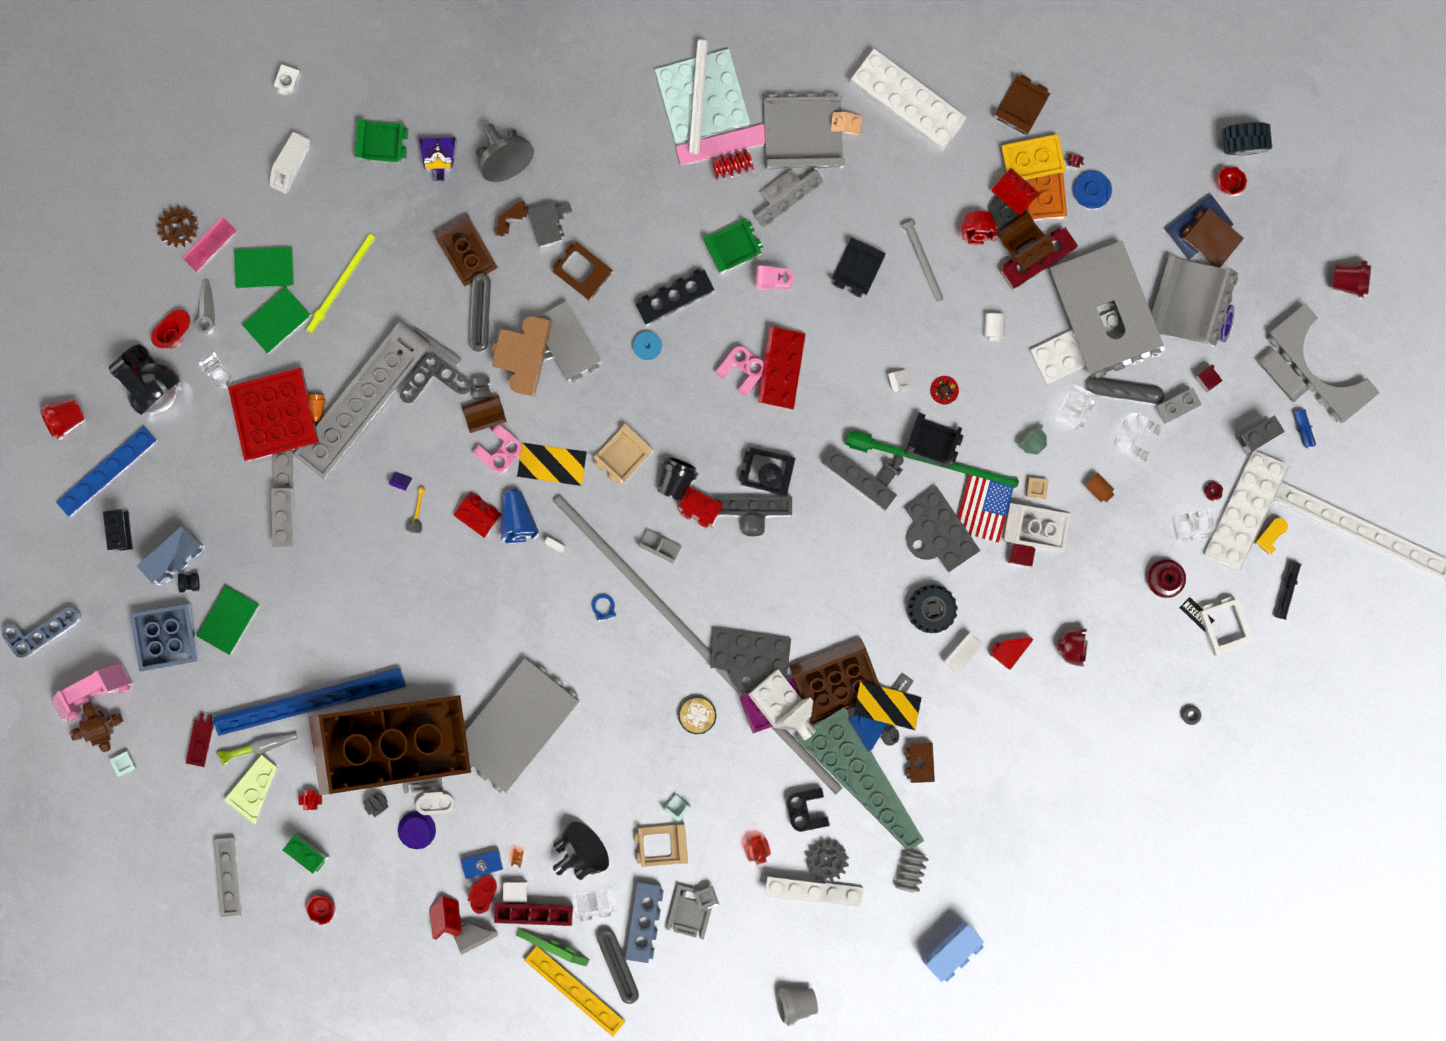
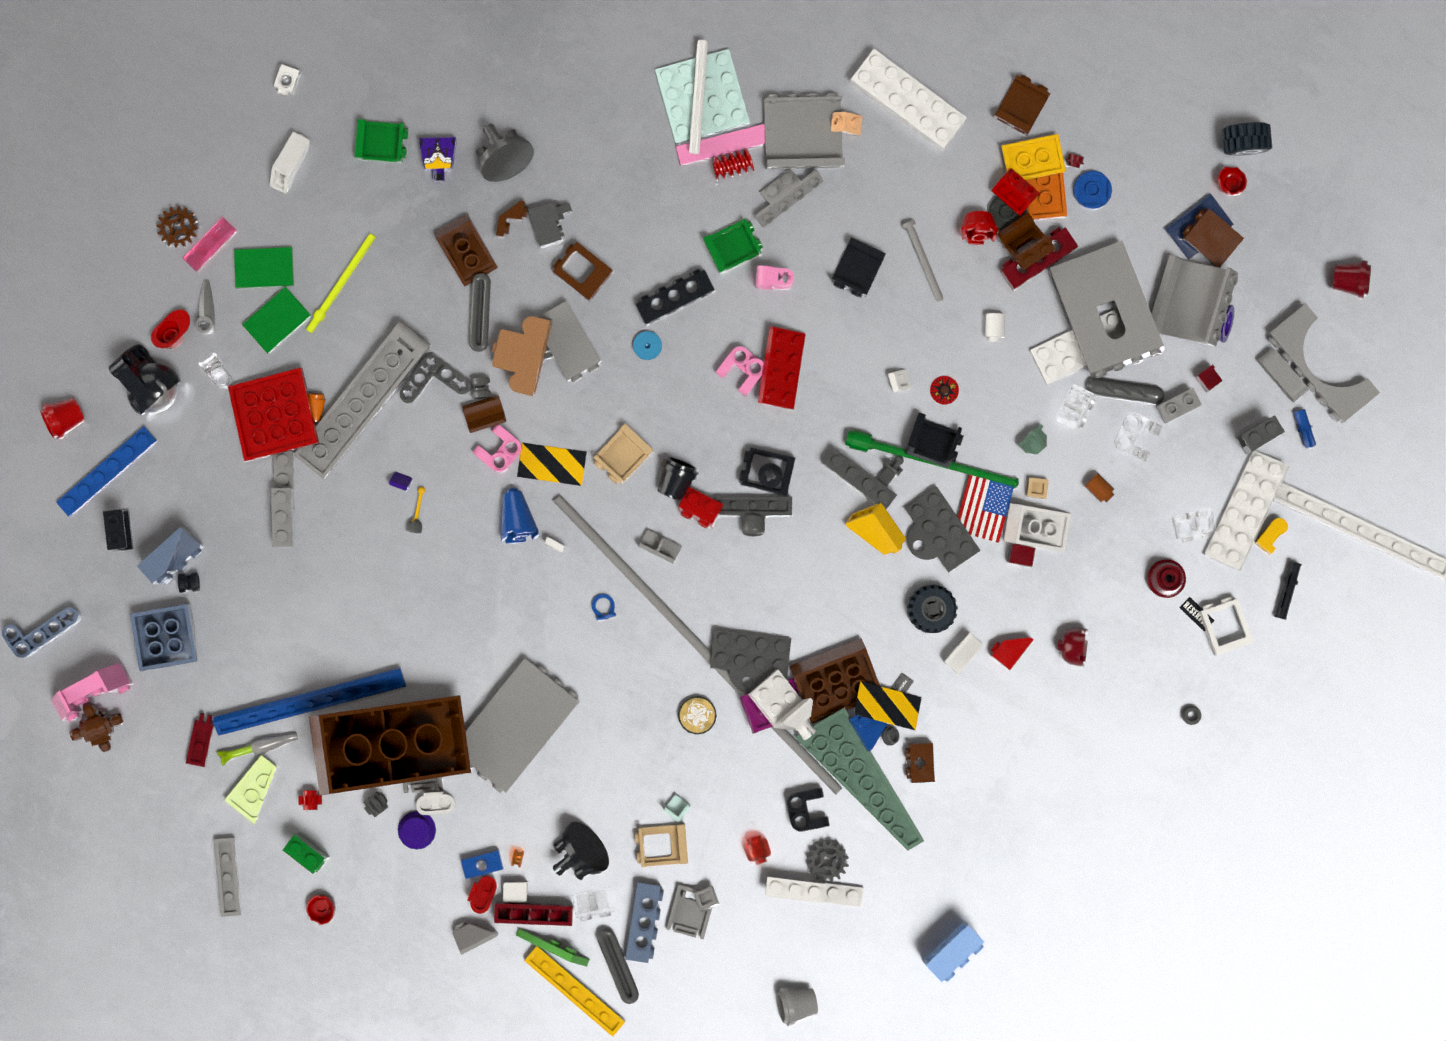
(122, 763): light aqua plate -> none
(227, 620): green tile -> none
(440, 350): light grey axle -> none
(445, 917): red panel -> none
(477, 514): red bracket -> none
(877, 529): none -> yellow slope
(912, 872): light grey piece -> none
(1217, 487): dark red plate -> none

